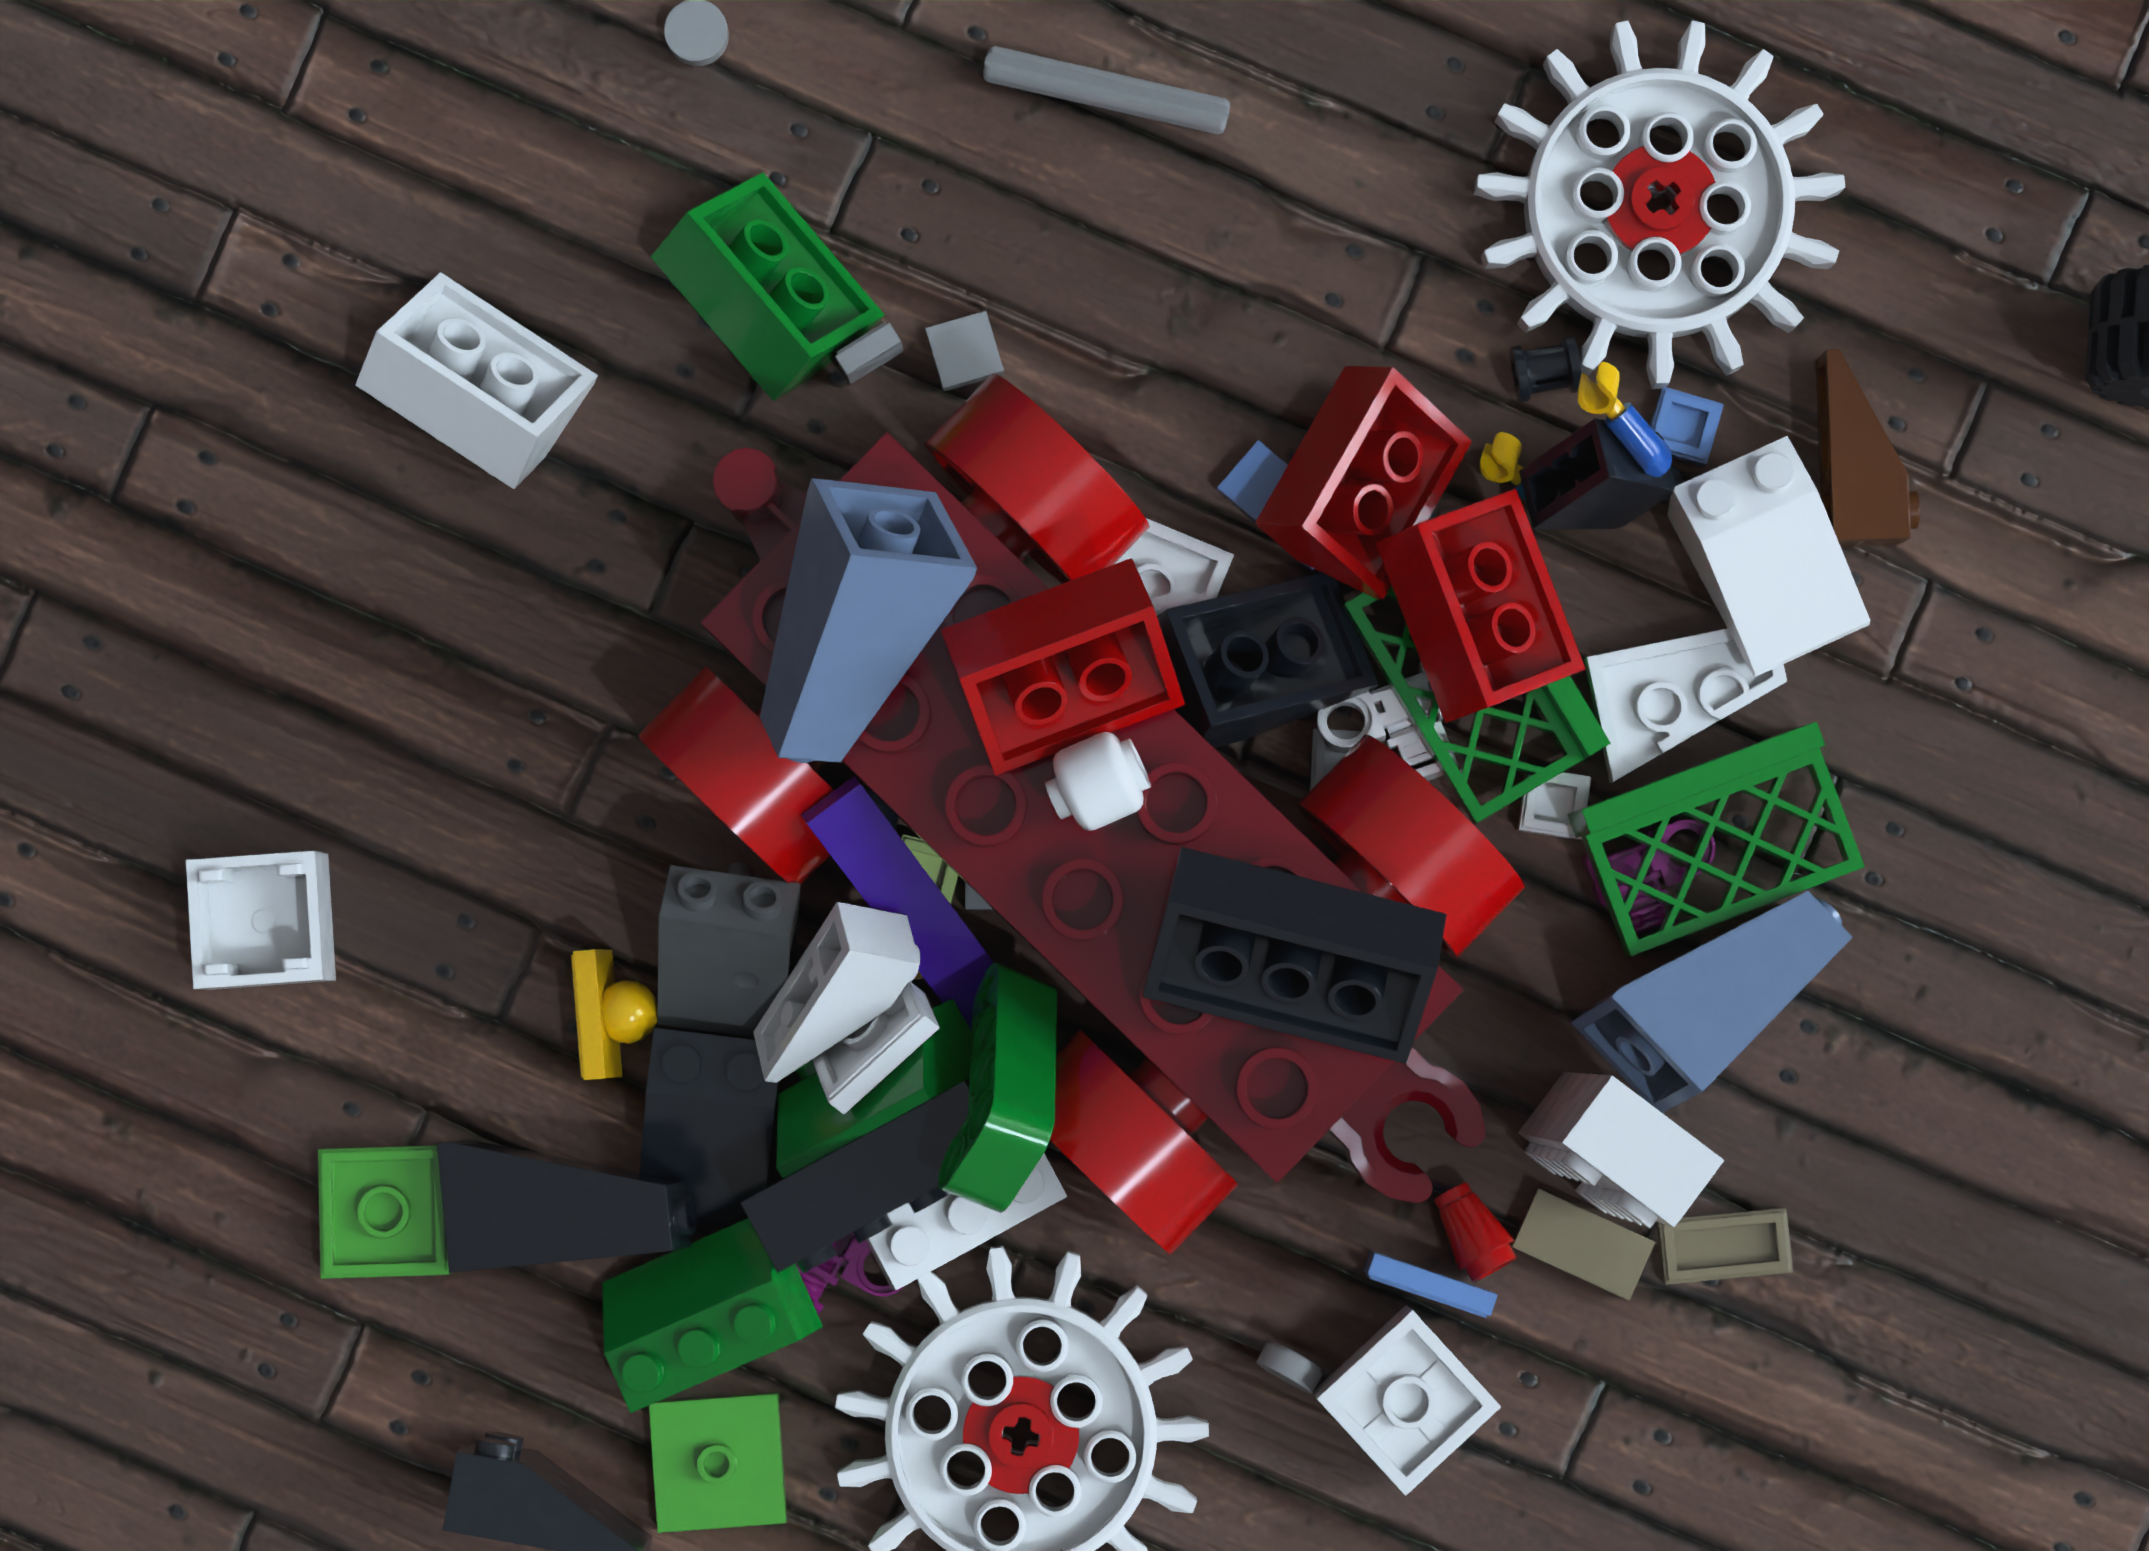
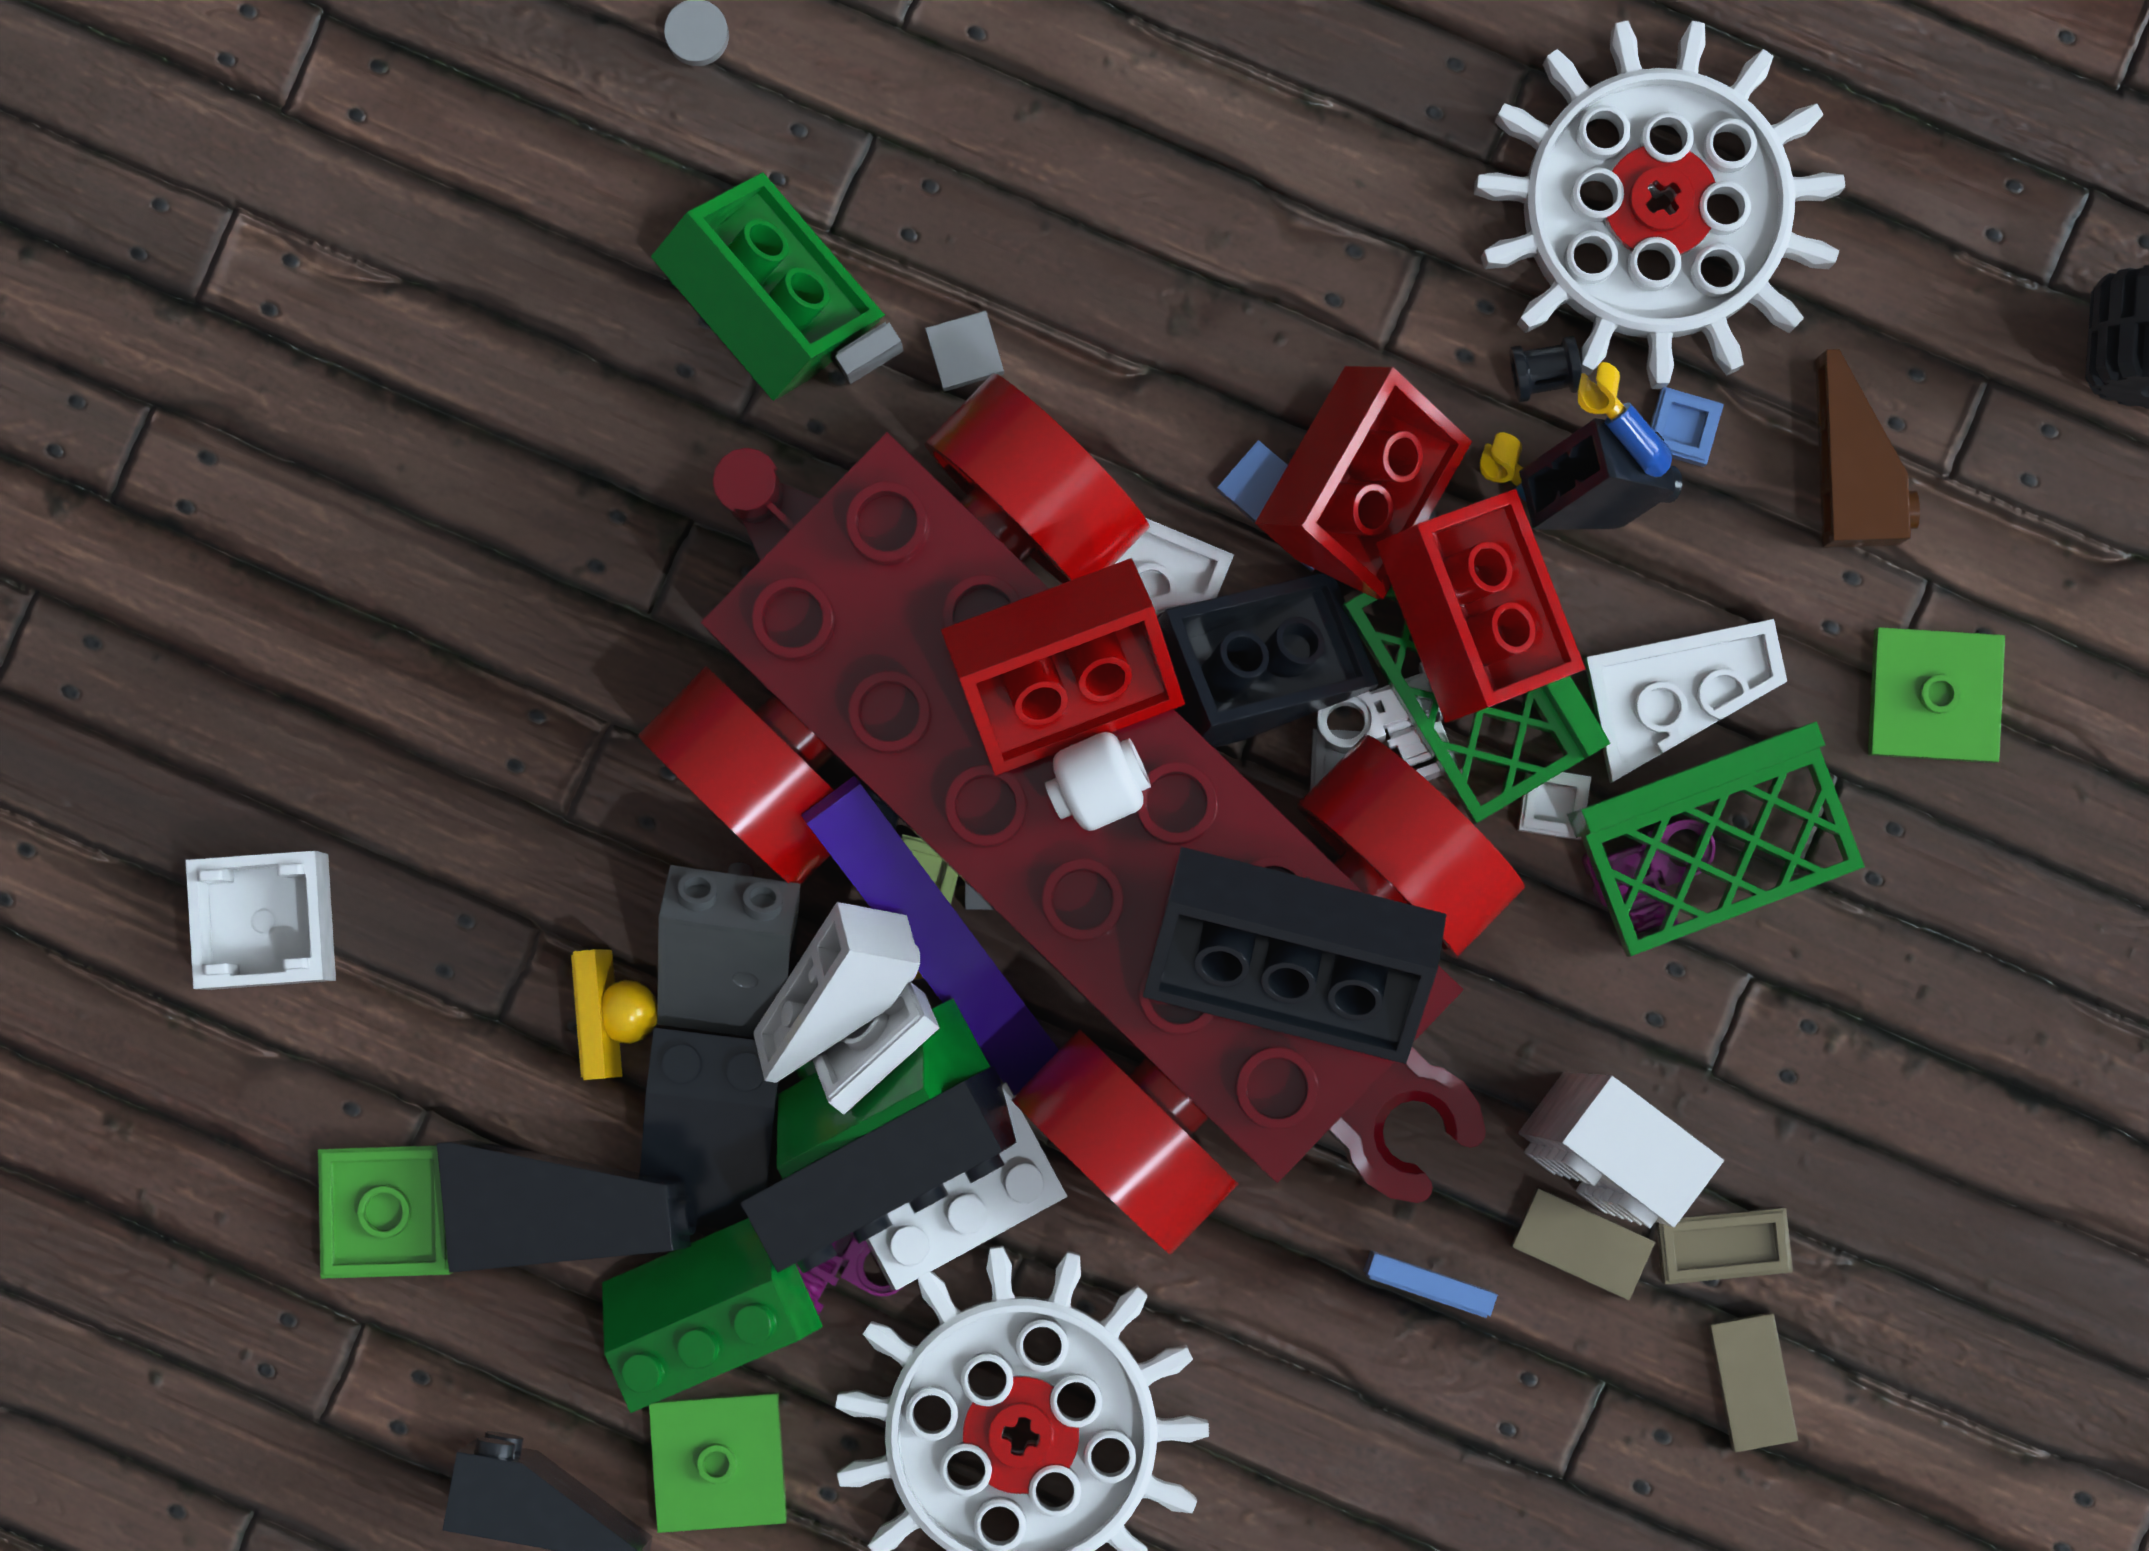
(474, 379): white slope -> none
(859, 606): sand blue slope -> none
(1008, 1090): green beam -> none
(1106, 90): light grey axle -> none
(1290, 1367): light grey tile -> none
(1406, 1400): white container -> none
(1474, 1233): red cone -> none
(1703, 1009): sand blue slope -> none
(1752, 1382): none -> dark tan tile
(1768, 556): white slope -> none
(1936, 695): none -> bright green plate

